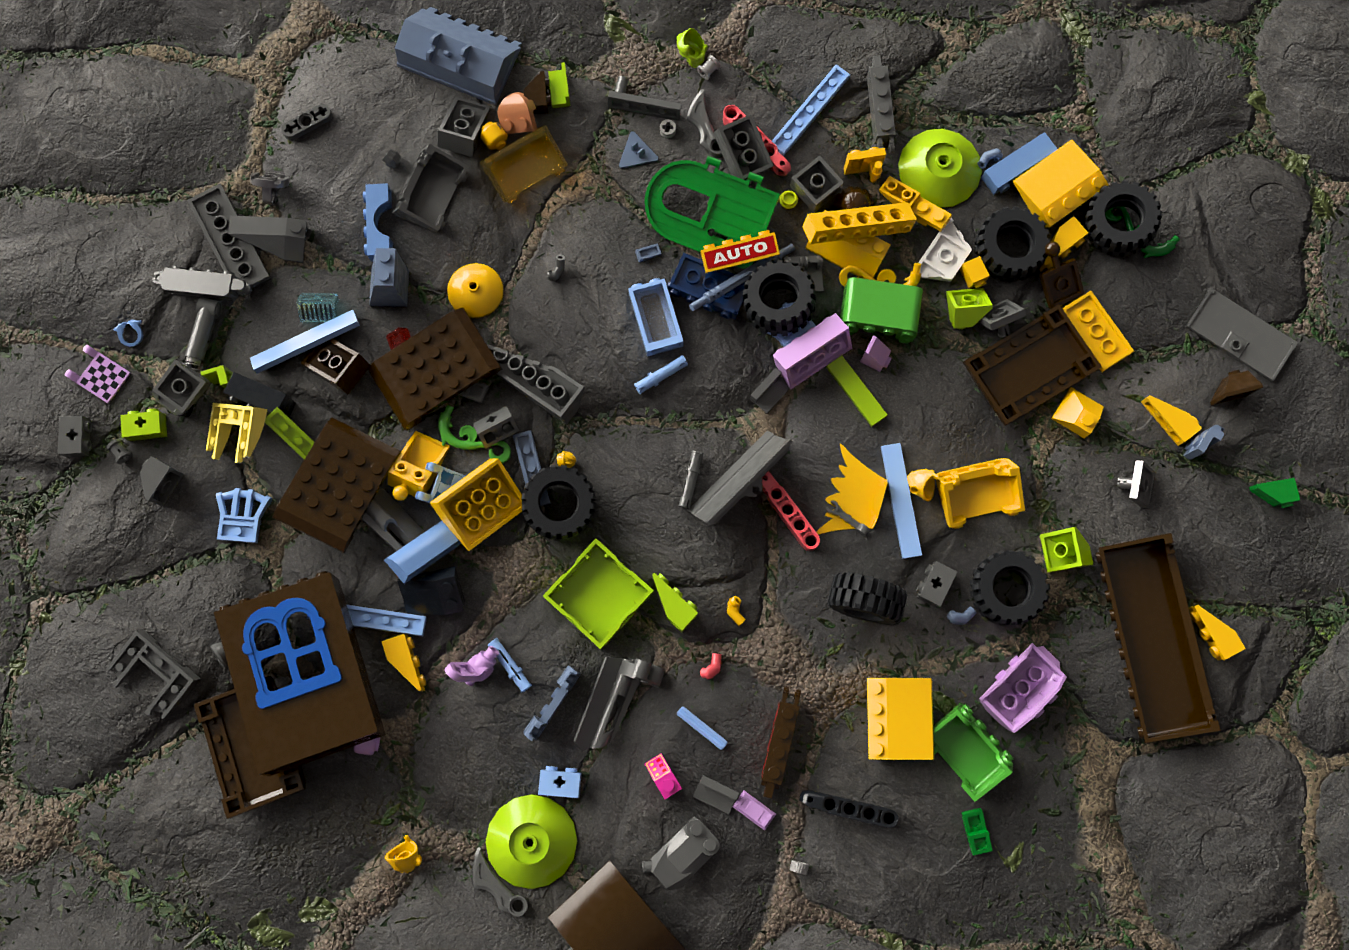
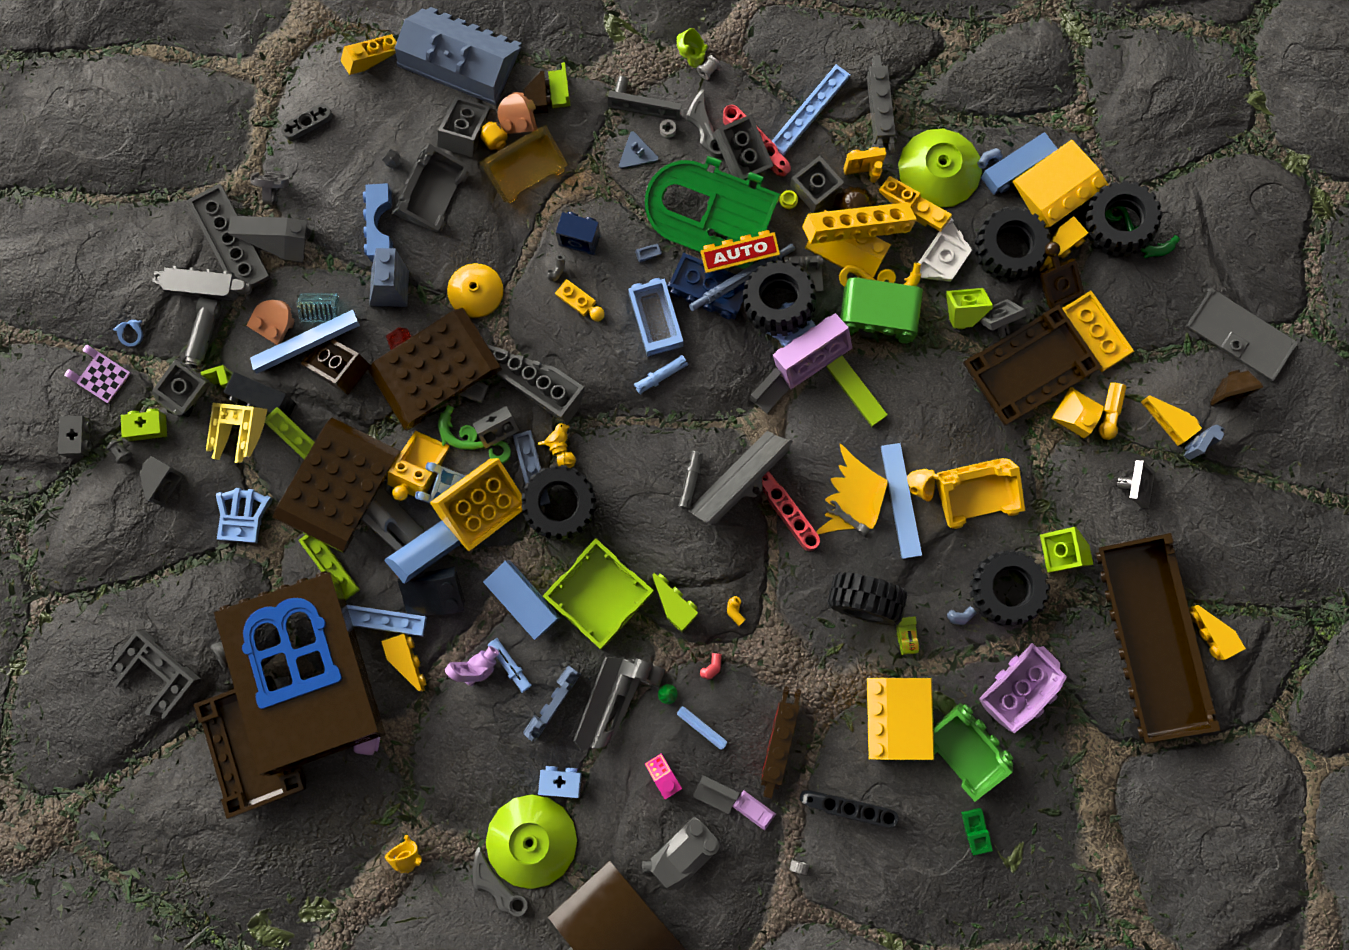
(272, 320): none -> nougat slope
(327, 561): none -> lime tile
(367, 54): none -> yellow slope
(522, 599): none -> medium blue brick
(557, 439): none -> yellow animal
(578, 233): none -> dark blue brick
(579, 301): none -> yellow plate
(667, 694): none -> green plate
(876, 355): lavender slope -> none
(907, 636): none -> lime leg
(944, 577): dark grey brick -> none
(974, 273): yellow brick -> none
(1112, 410): none -> yellow piece
(1278, 492): green slope -> none

